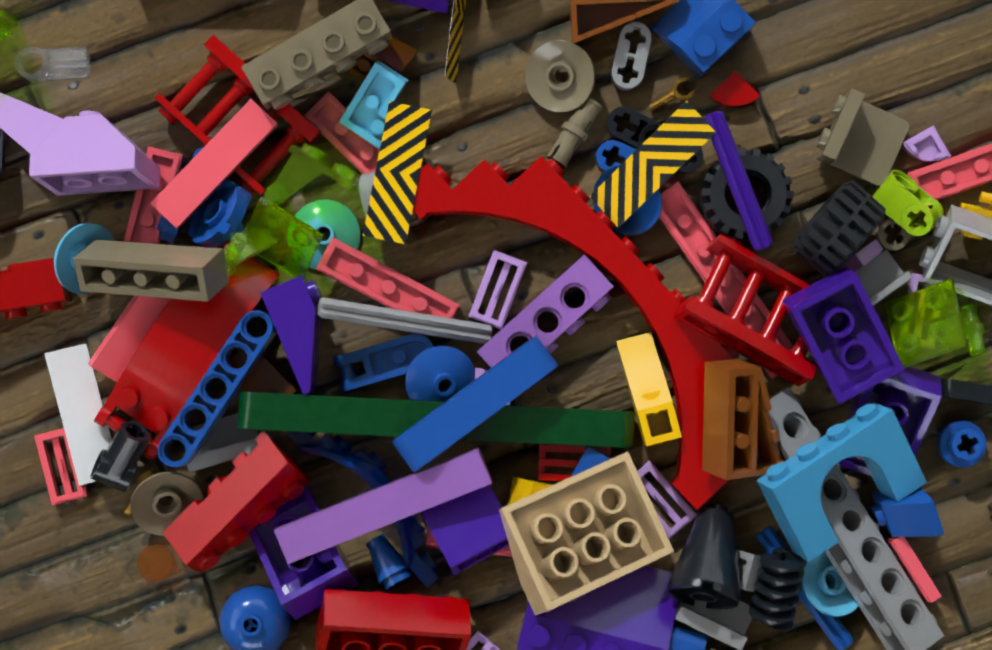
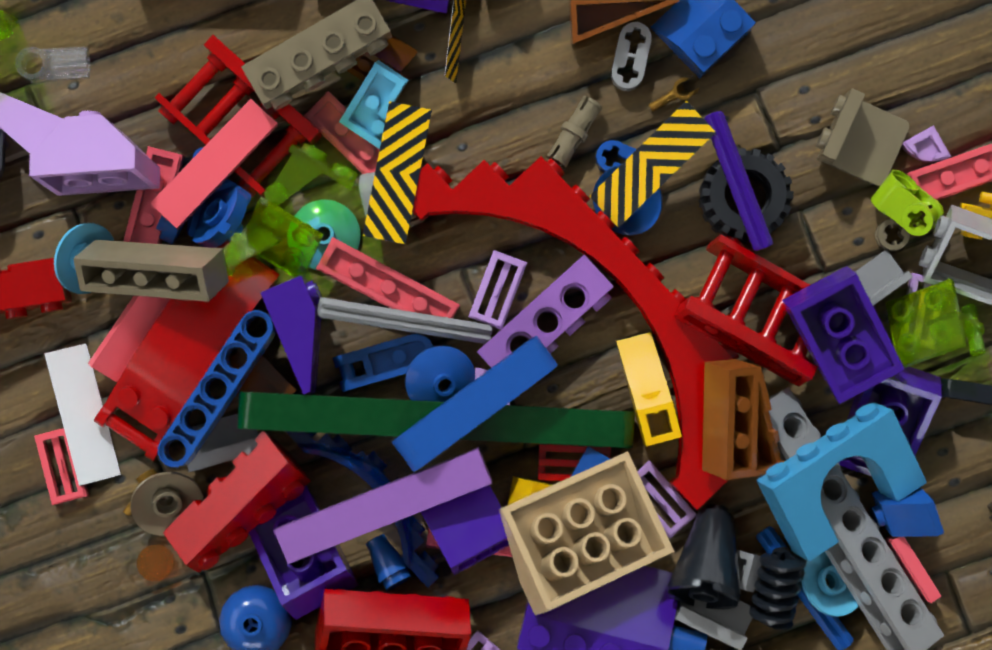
(119, 462): black piece -> none
(543, 77): dark tan dish -> none
(635, 119): black beam -> none
(692, 236): coral tile -> none
(734, 92): red tile -> none
(838, 228): black tyre -> none
(863, 256): lavender tile -> none
(950, 438): blue piece -> none

